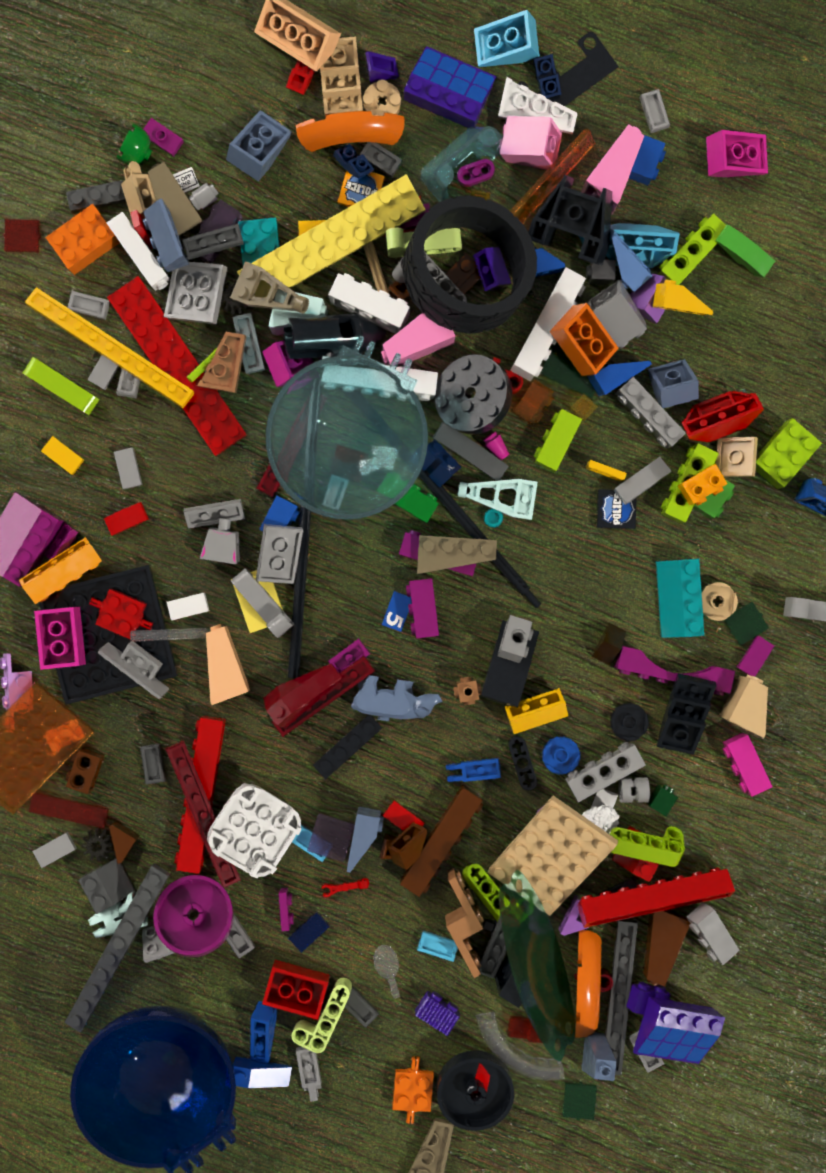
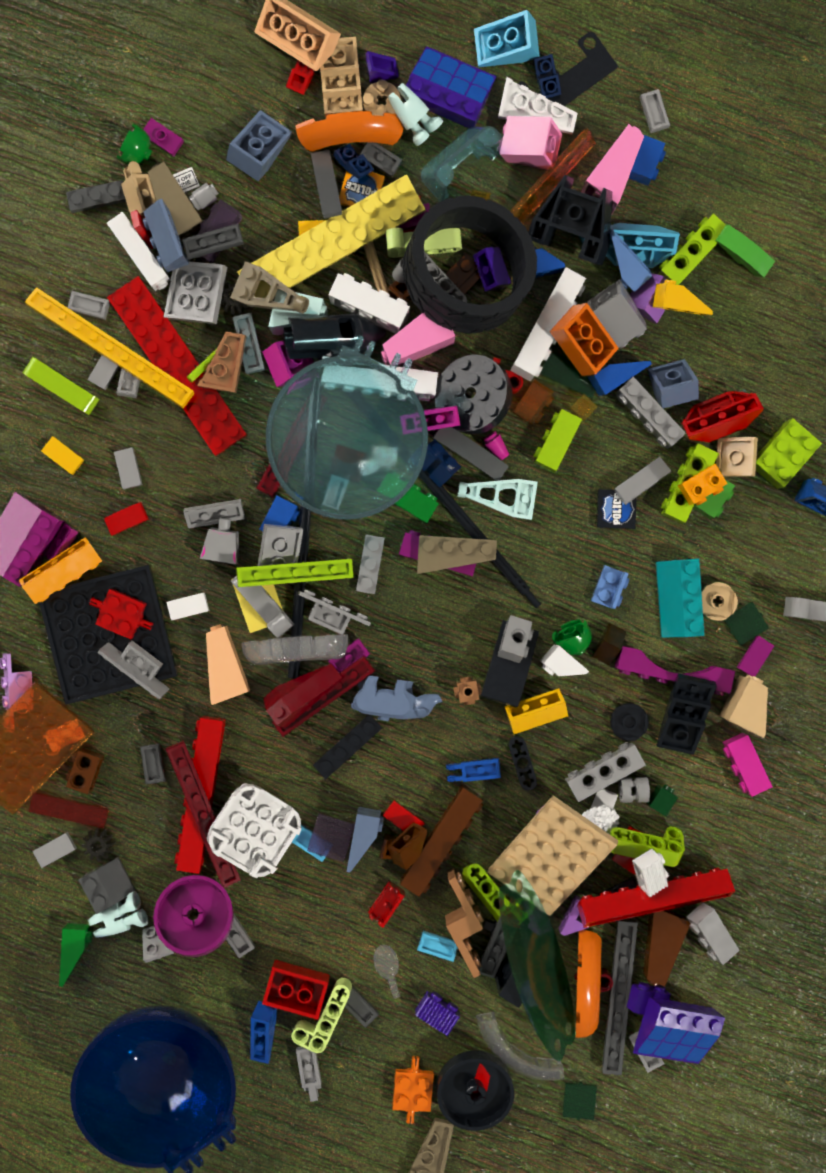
(21, 235): clear red piece -> none
(60, 638): dark pink brick -> none
(73, 945): none -> green slope
(82, 239): orange brick -> none
(117, 947): dark grey plate -> none
(123, 840): reddish brown slope -> none
(168, 634): clear axle -> none
(259, 238): teal plate -> none
(260, 1075): slope -> none
(286, 916): magenta plate -> none
(294, 572): none -> lime plate
(295, 649): none -> clear brick
(309, 931): clear blue tile -> none
(326, 184): none -> dark grey slope
(331, 616): none -> light grey bracket
(334, 888): red piece -> none
(370, 564): none -> light grey plate
(386, 903): none -> red hinge
(397, 611): blue sticker -> none
(413, 111): none -> light aqua piece
(422, 608): magenta brick -> none
(442, 417): none -> dark pink slope
(473, 170): magenta plate -> none
(493, 518): teal tile -> none
(522, 1028): clear red slope -> none
(561, 663): none -> white slope
(561, 755): blue tile -> none
(573, 637): none -> green cylinder
(598, 1057): sand blue slope -> none
(601, 273): flat silver brick -> none
(605, 470): yellow tile -> none
(610, 587): none -> medium blue bracket
(650, 872): none -> white brick
(736, 154): dark pink slope -> none

